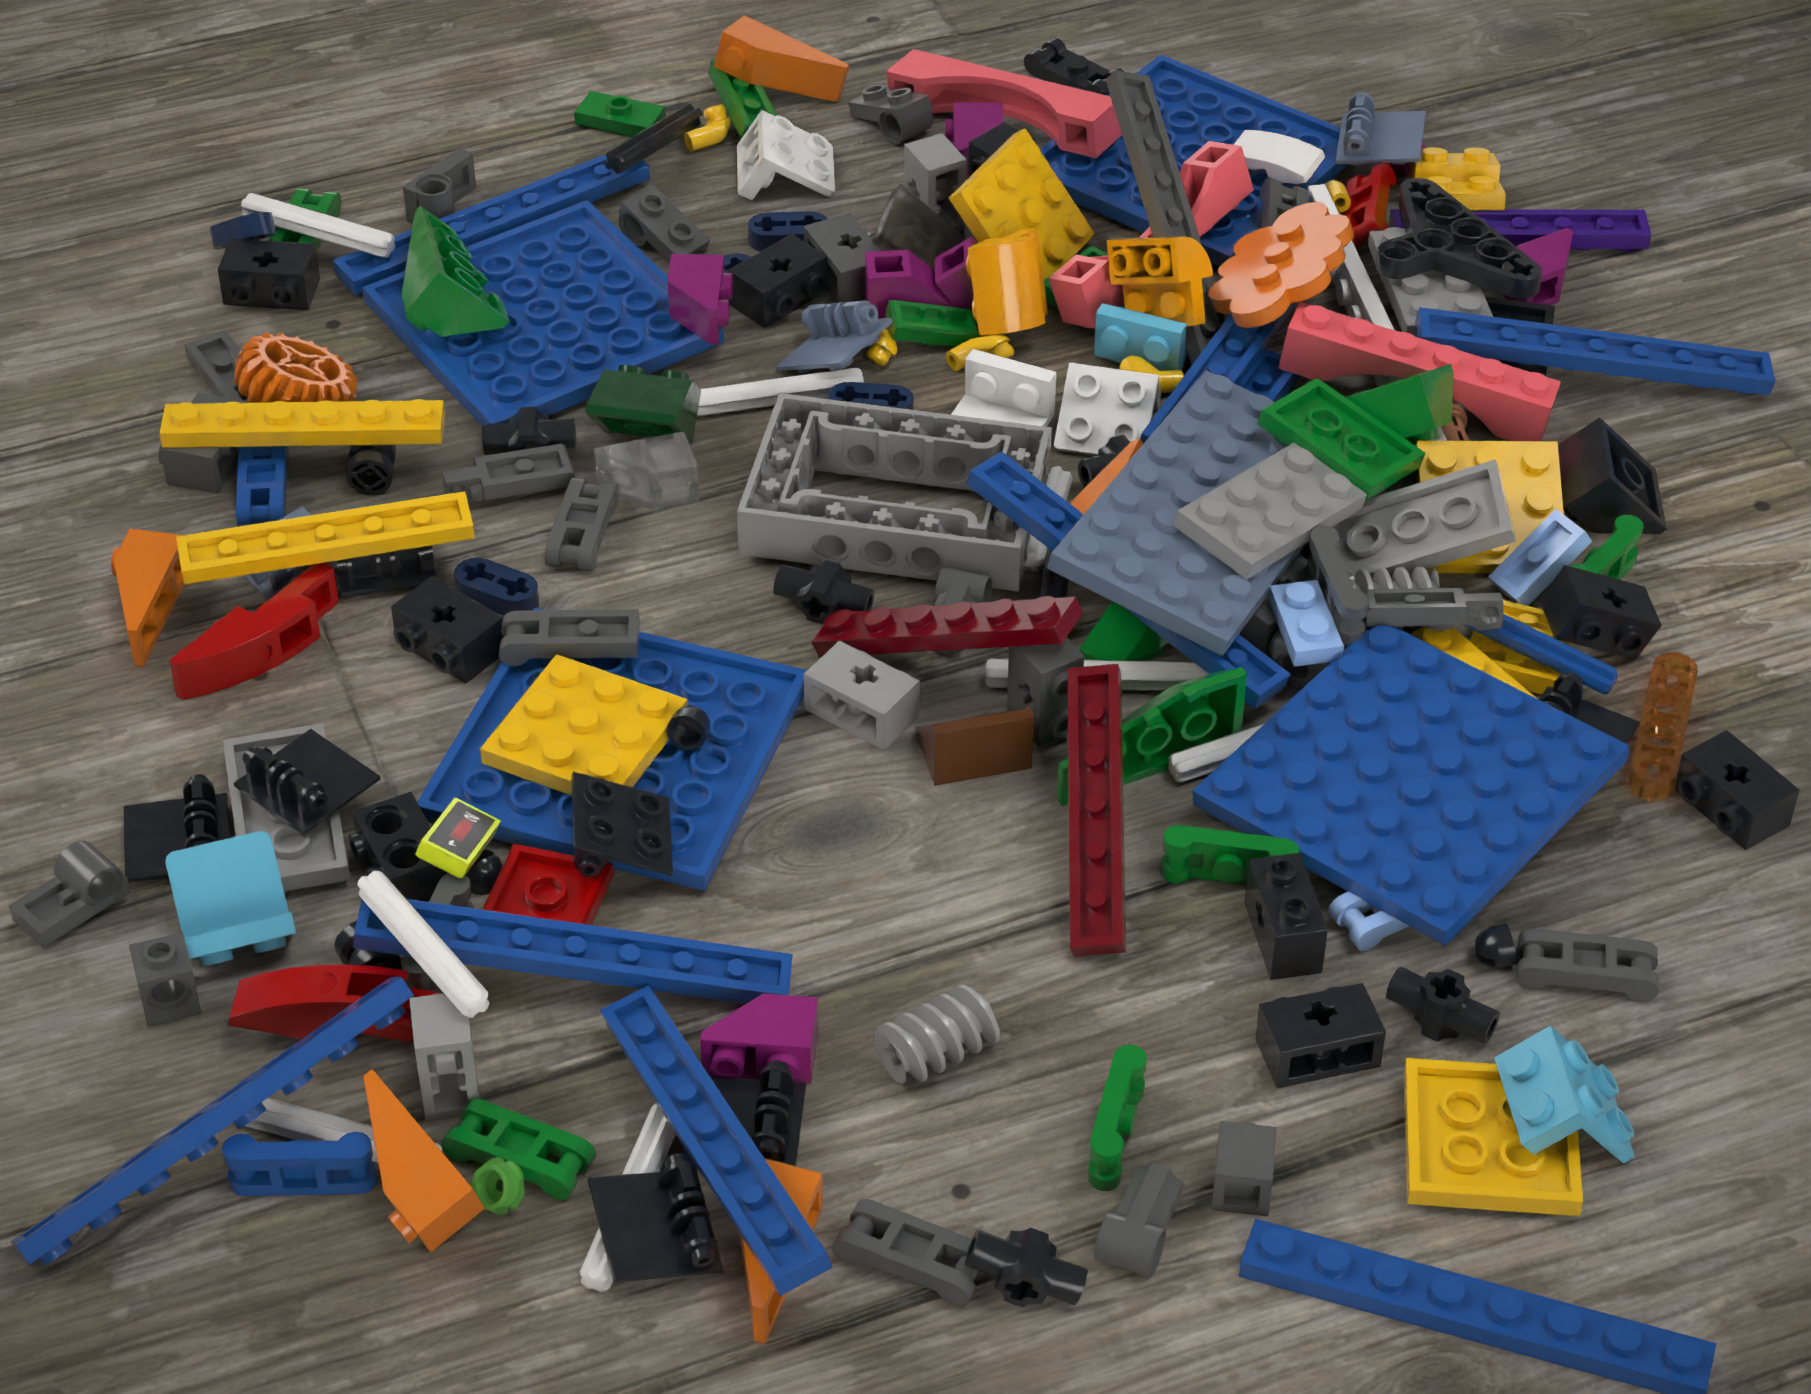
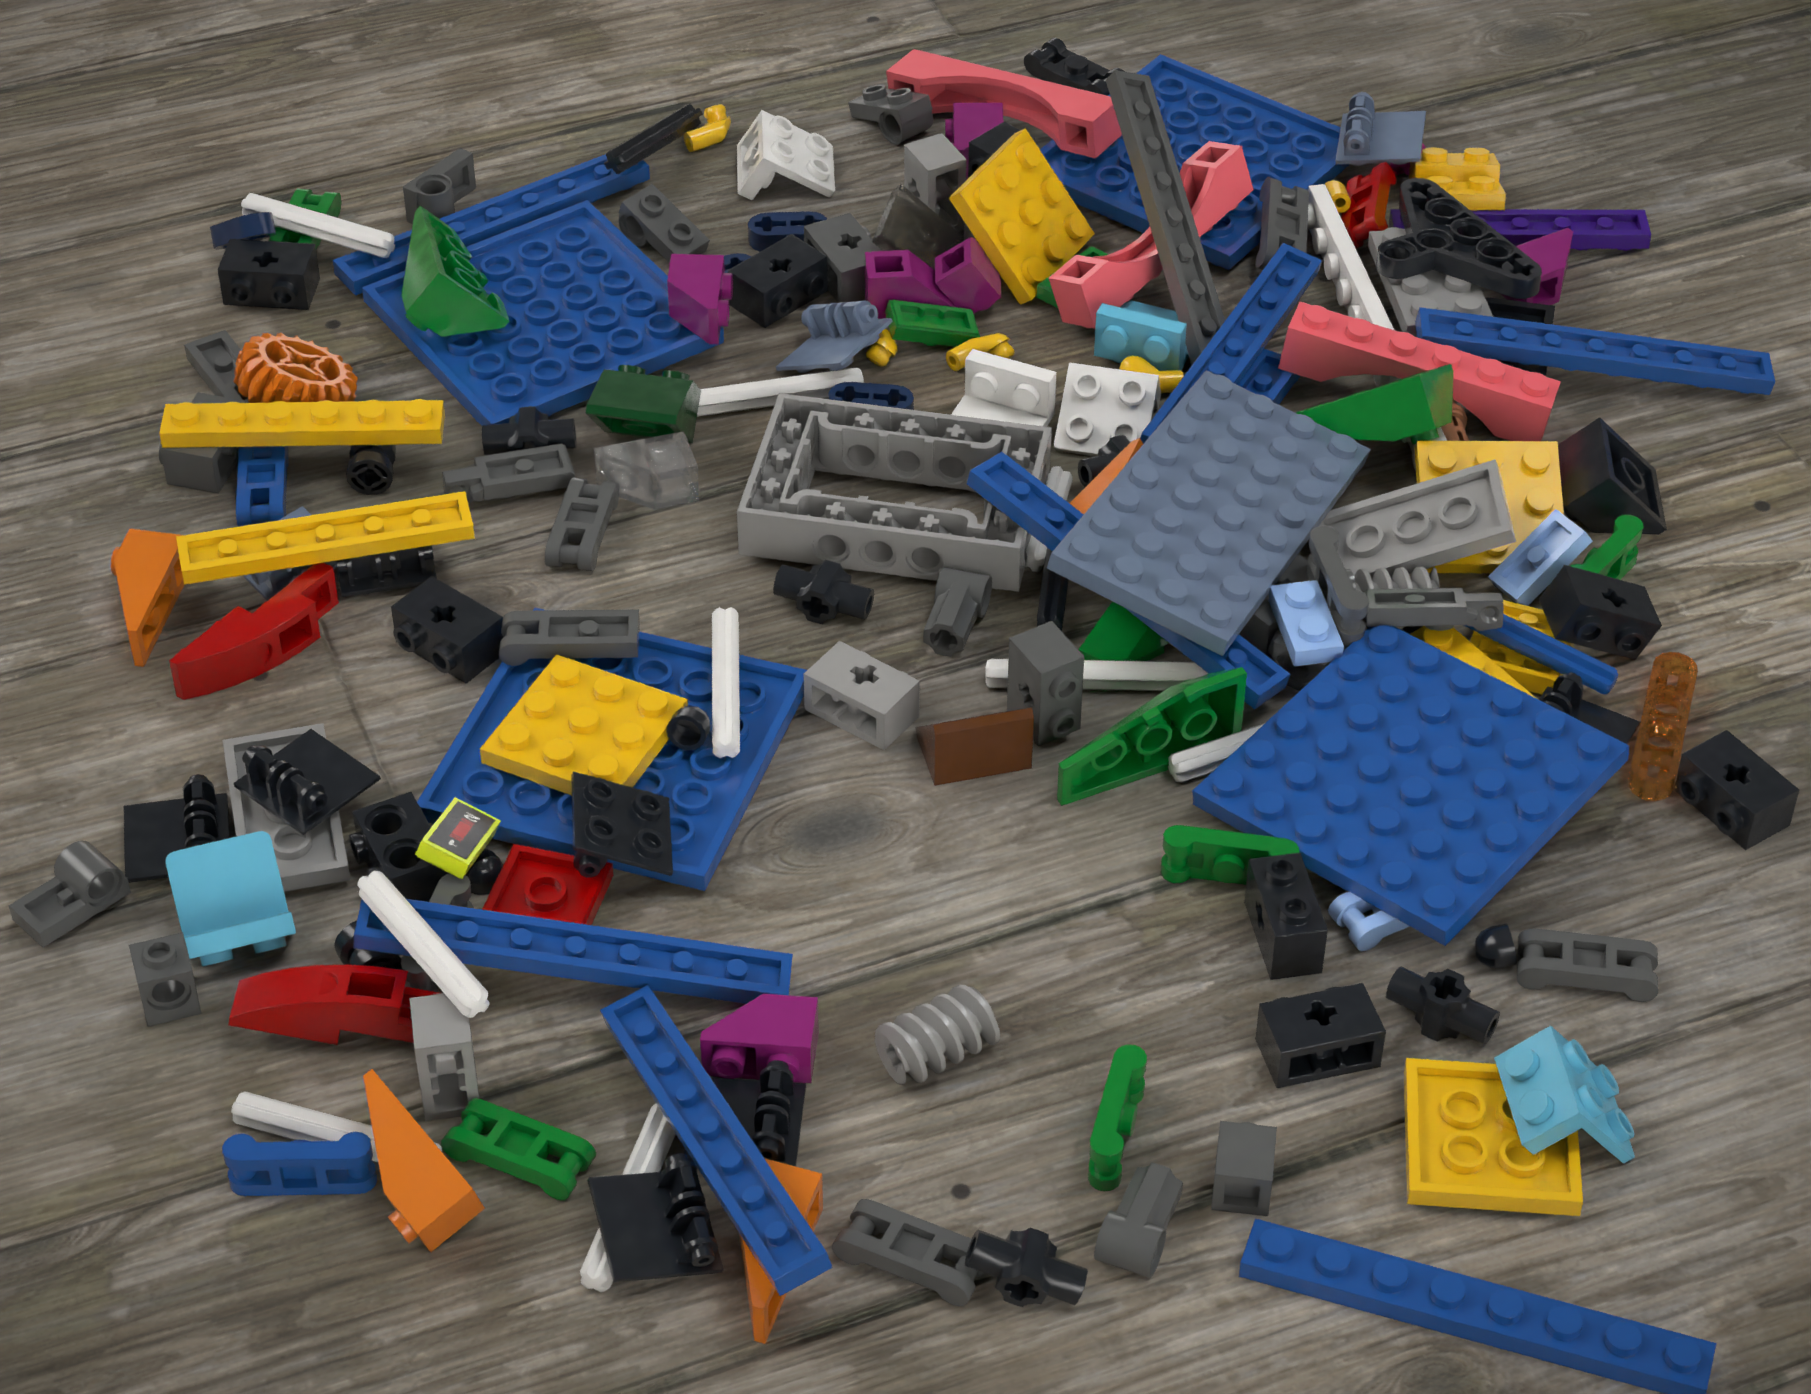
(196, 1134): blue plate -> none
(487, 1185): bright green plate -> none
(496, 586): dark blue beam -> none
(617, 113): green plate -> none
(725, 683): none -> white axle
(740, 98): green plate -> none
(779, 61): orange slope -> none
(951, 626): dark red plate -> none
(1007, 283): light orange brick -> none
(1096, 811): dark red plate -> none
(1161, 276): light orange brick -> none
(1269, 510): light grey plate -> none
(1280, 155): white slope -> none
(1281, 264): orange plate -> none
(1342, 437): green plate -> none

